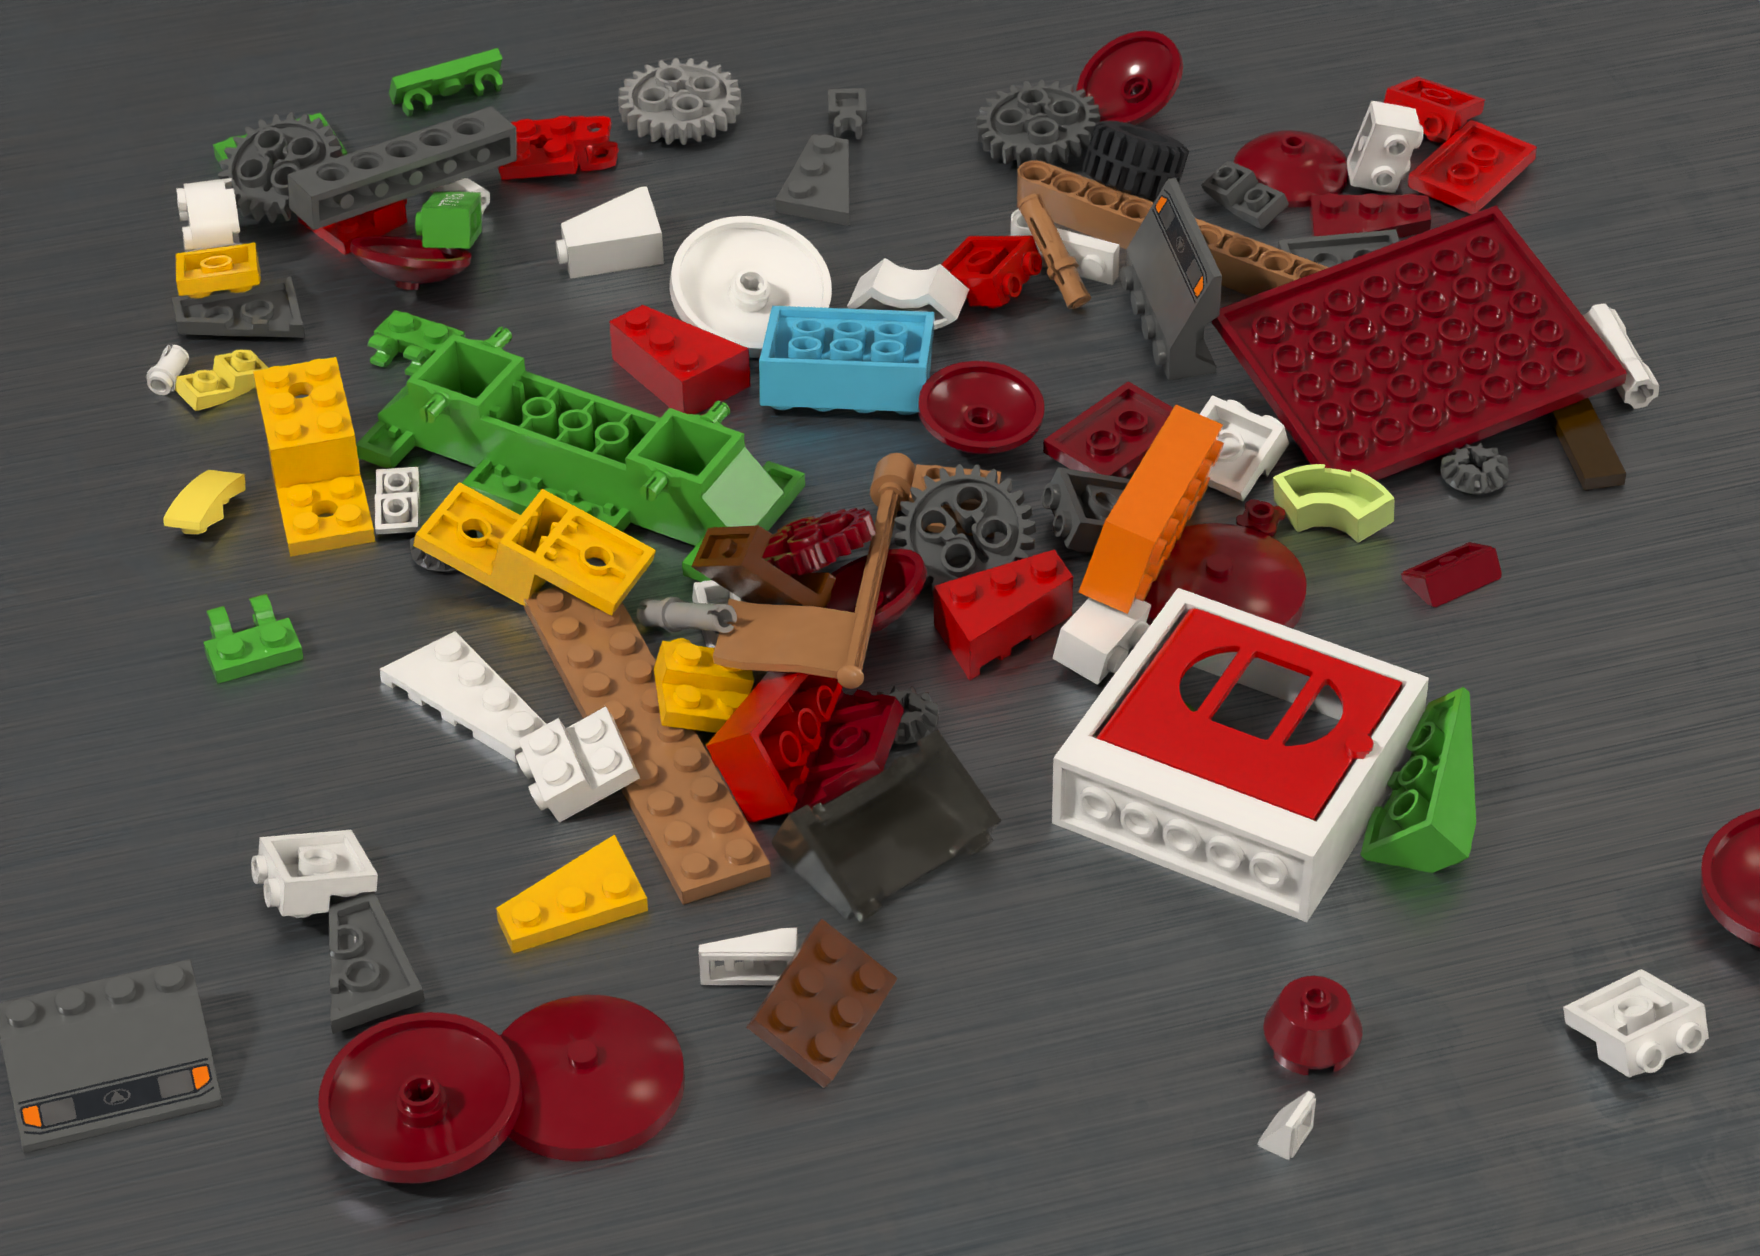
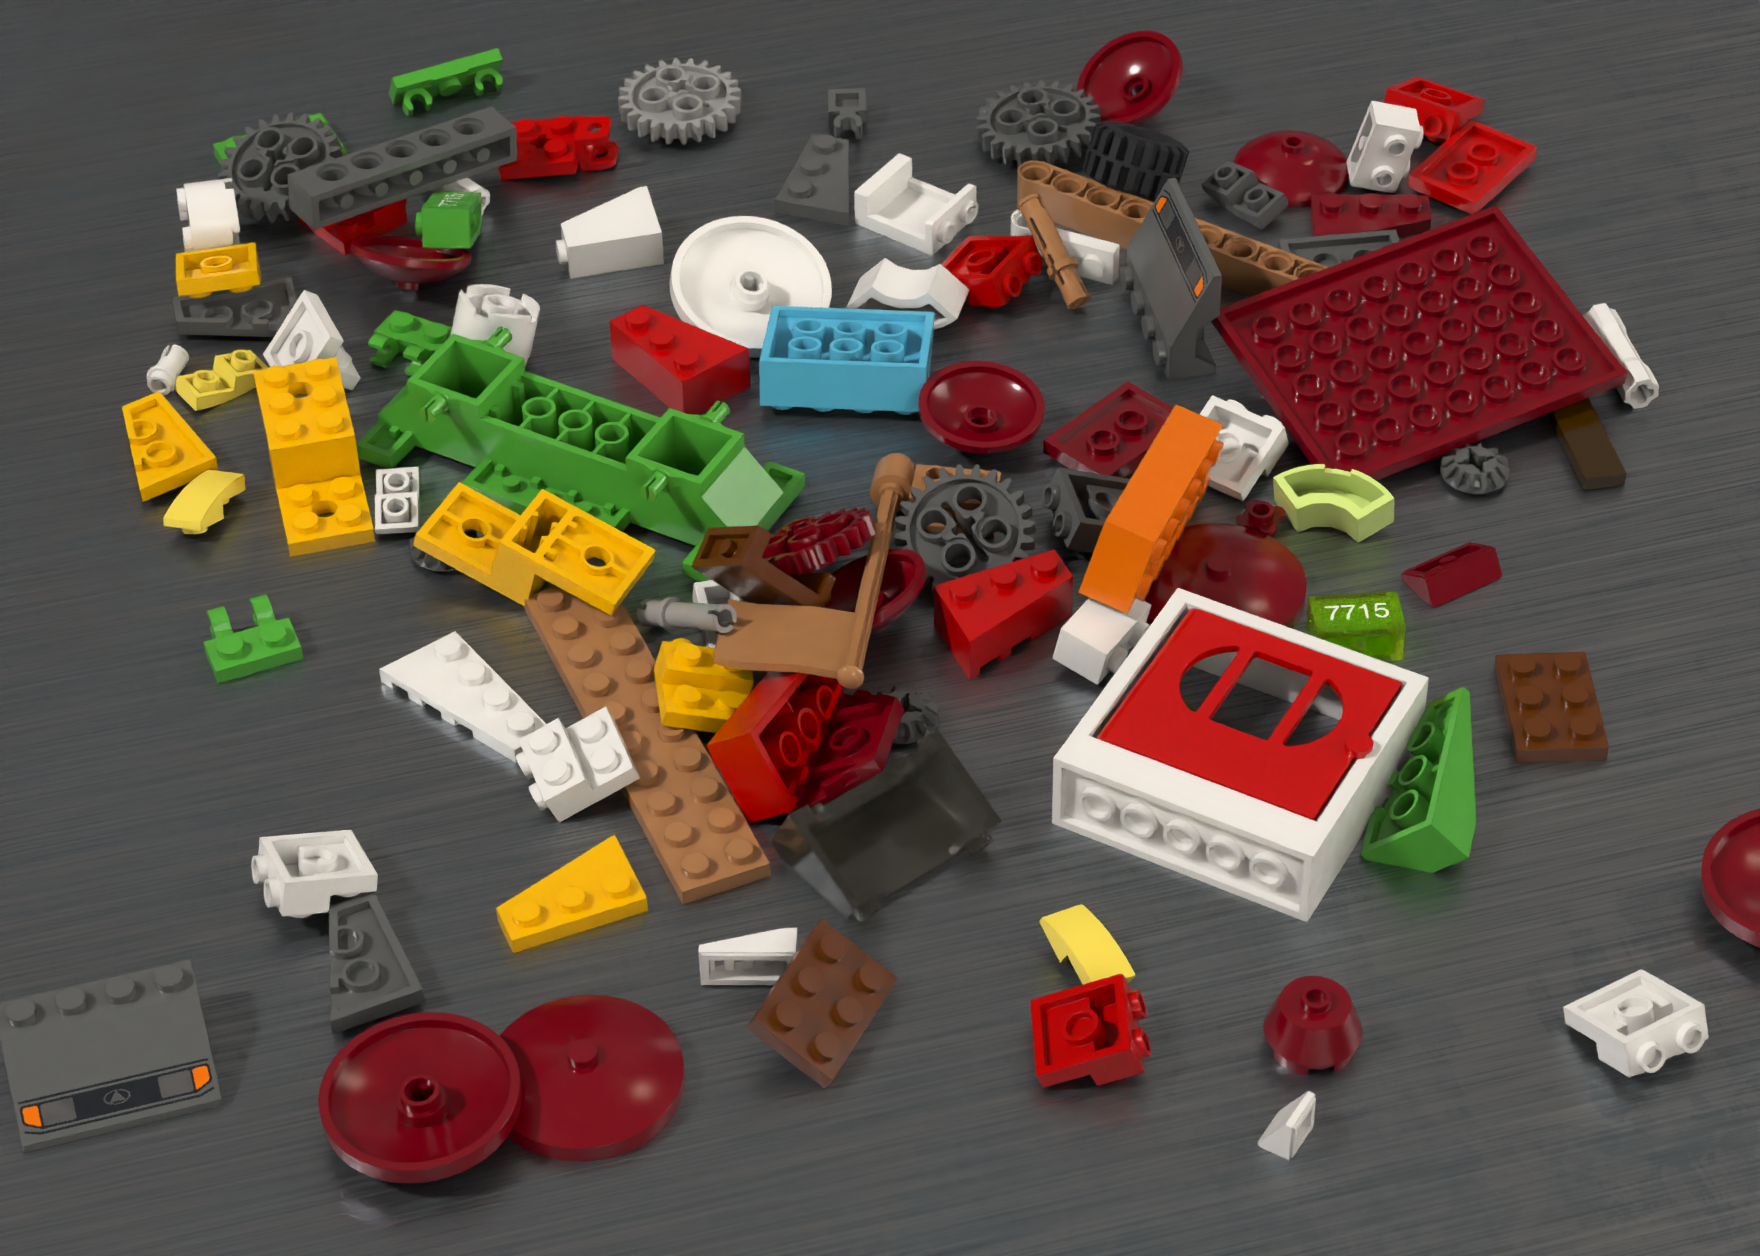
(163, 446): none -> yellow wing
(310, 335): none -> white bracket
(491, 307): none -> white brick
(912, 209): none -> white panel
(1086, 943): none -> light yellow slope
(1090, 1032): none -> red plate
(1359, 622): none -> clear neon green brick
(1550, 707): none -> reddish brown plate

